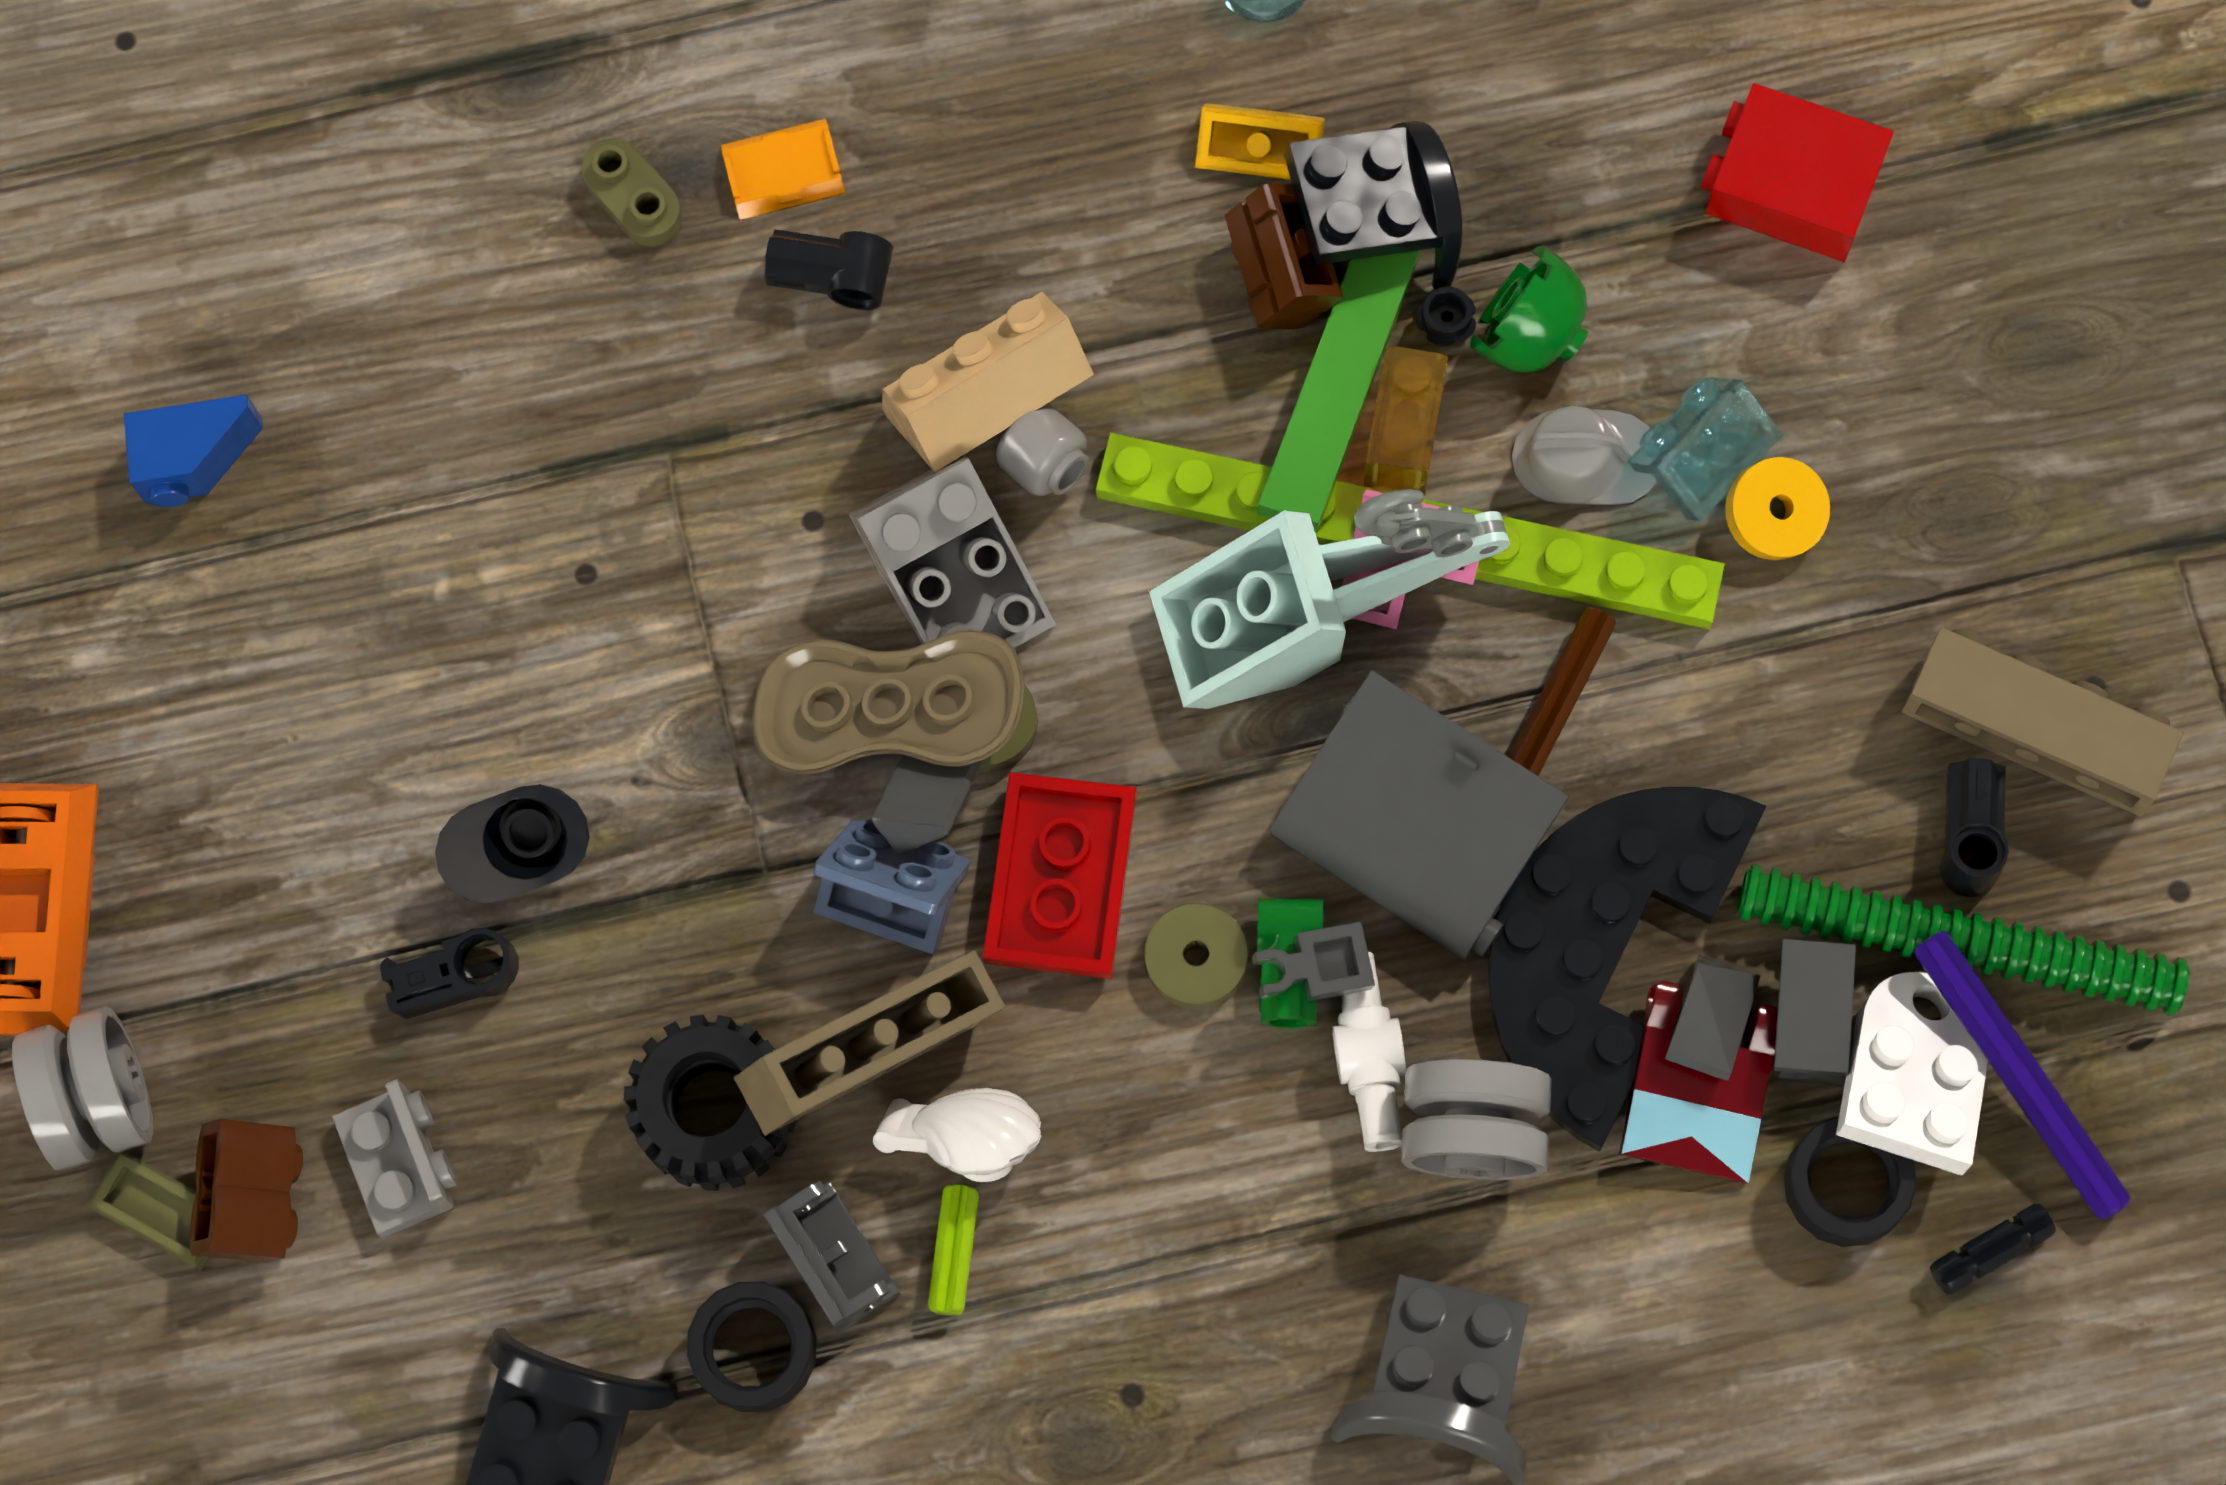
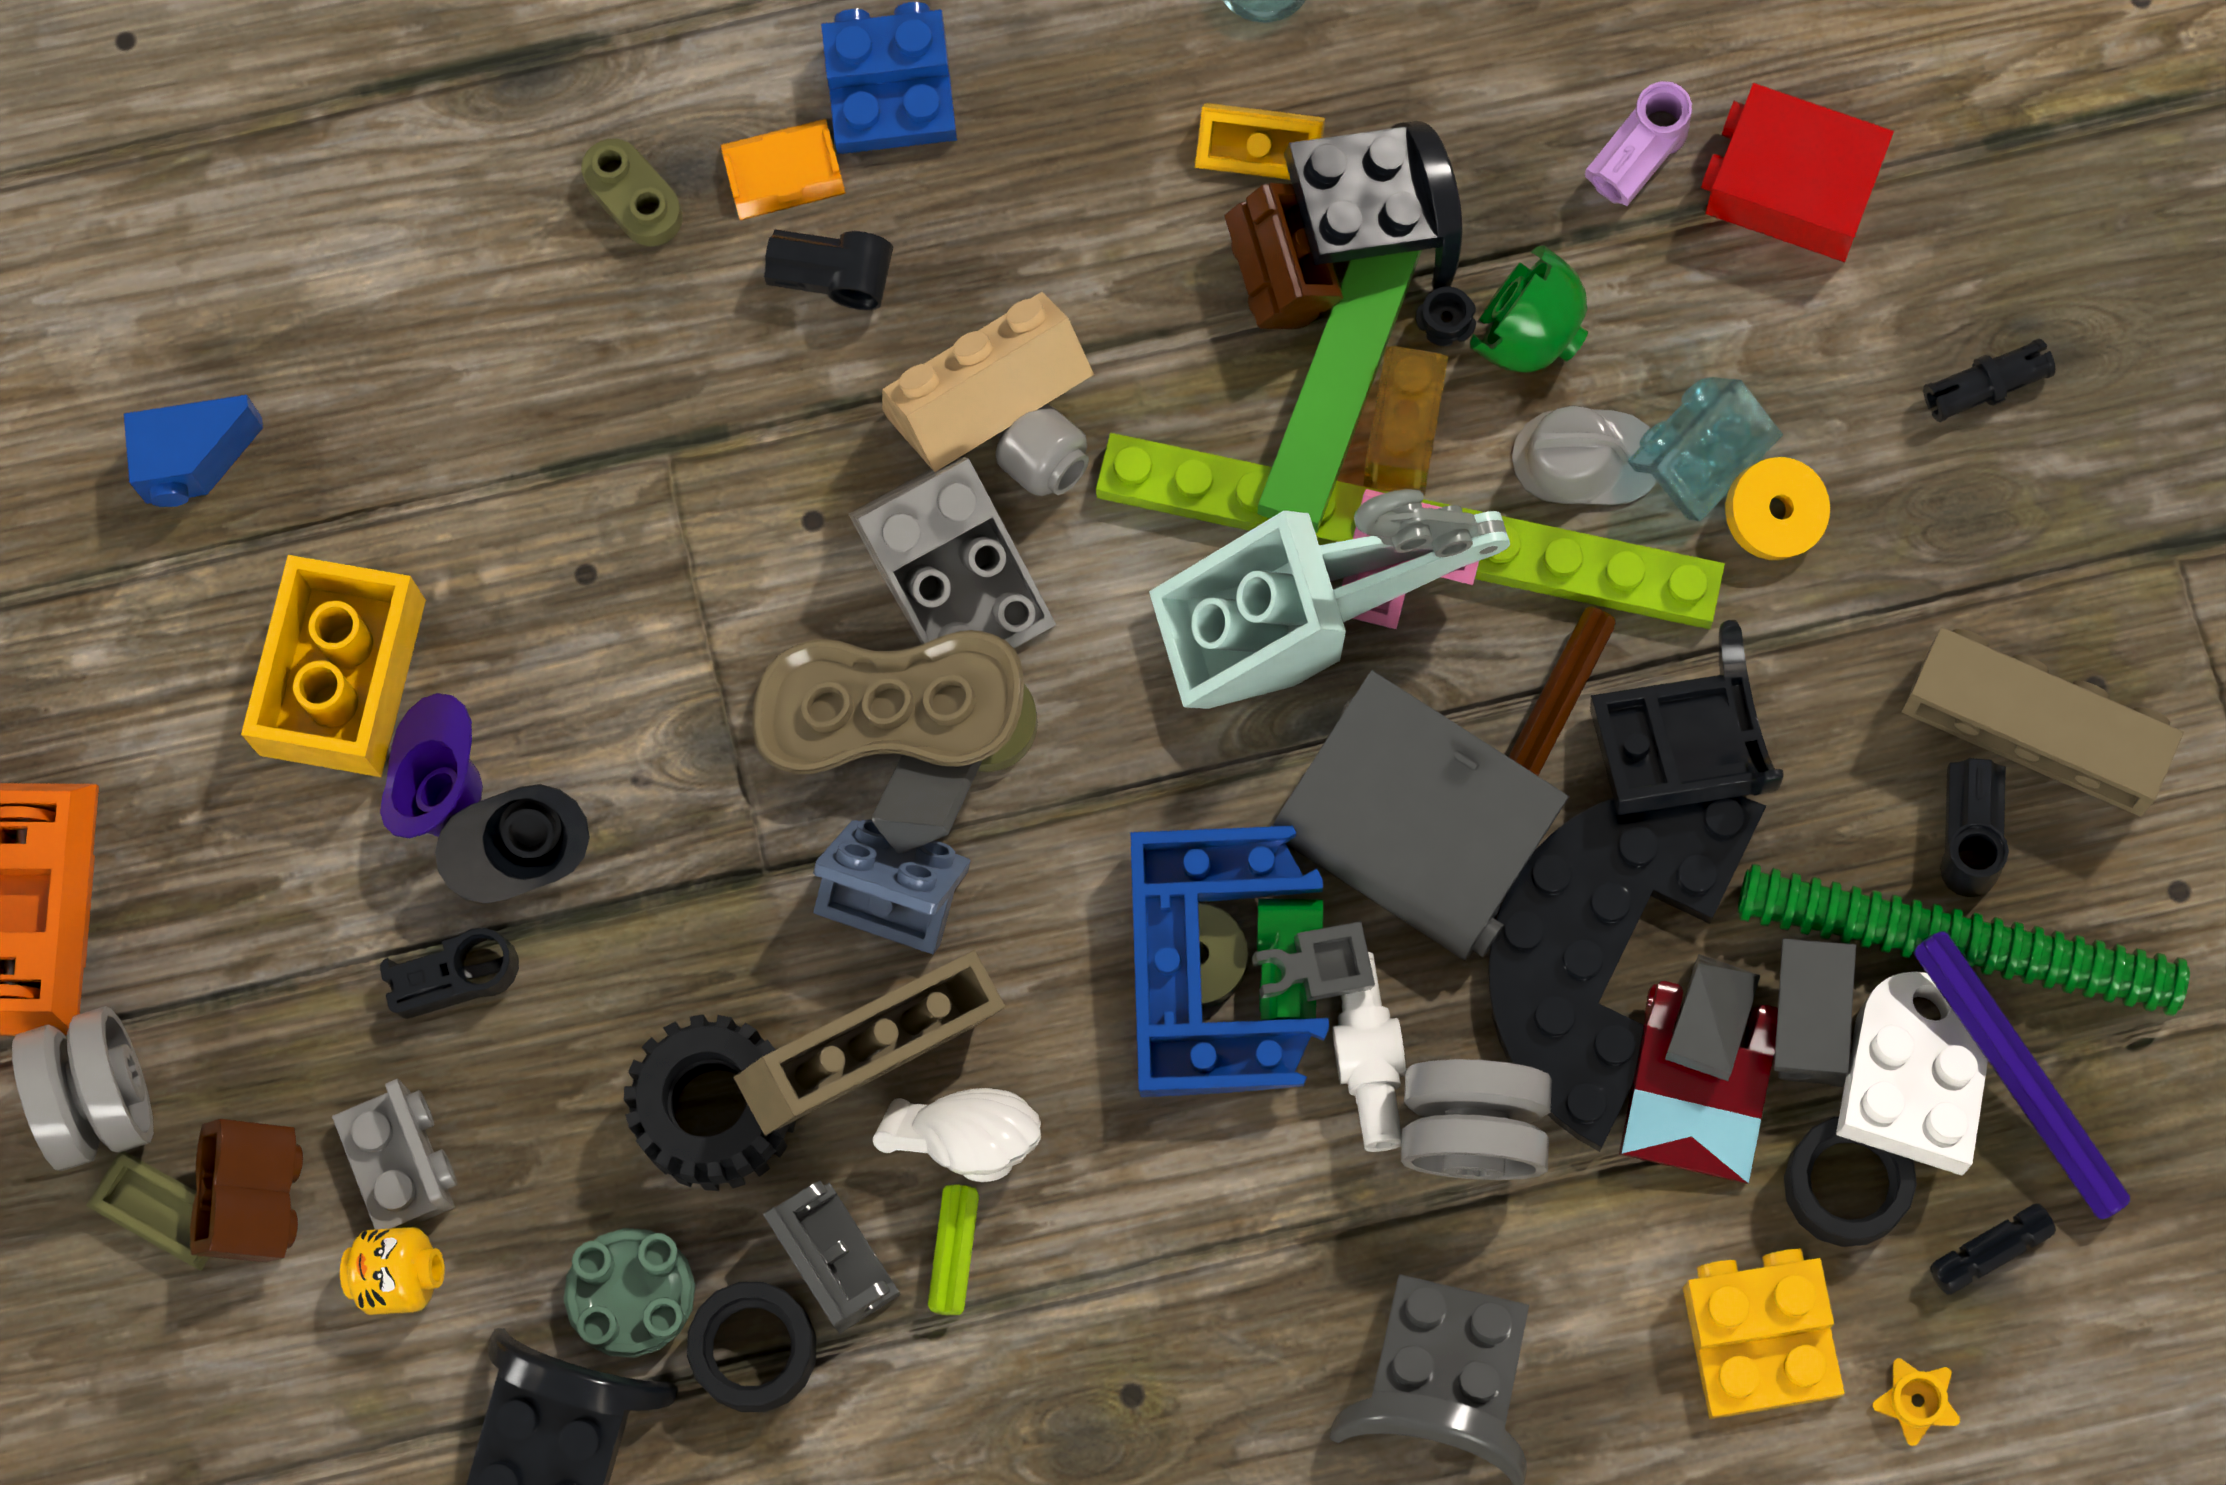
(334, 666): none -> yellow brick
(391, 1271): none -> yellow head
(430, 768): none -> dark purple piece
(629, 1292): none -> sand green dish
(888, 79): none -> blue plate
(1060, 875): red plate -> none
(1168, 881): none -> blue wedge
(1640, 145): none -> lavender piece
(1685, 737): none -> black piece
(1763, 1334): none -> yellow plate
(1932, 1388): none -> yellow plate
(1989, 380): none -> black pin

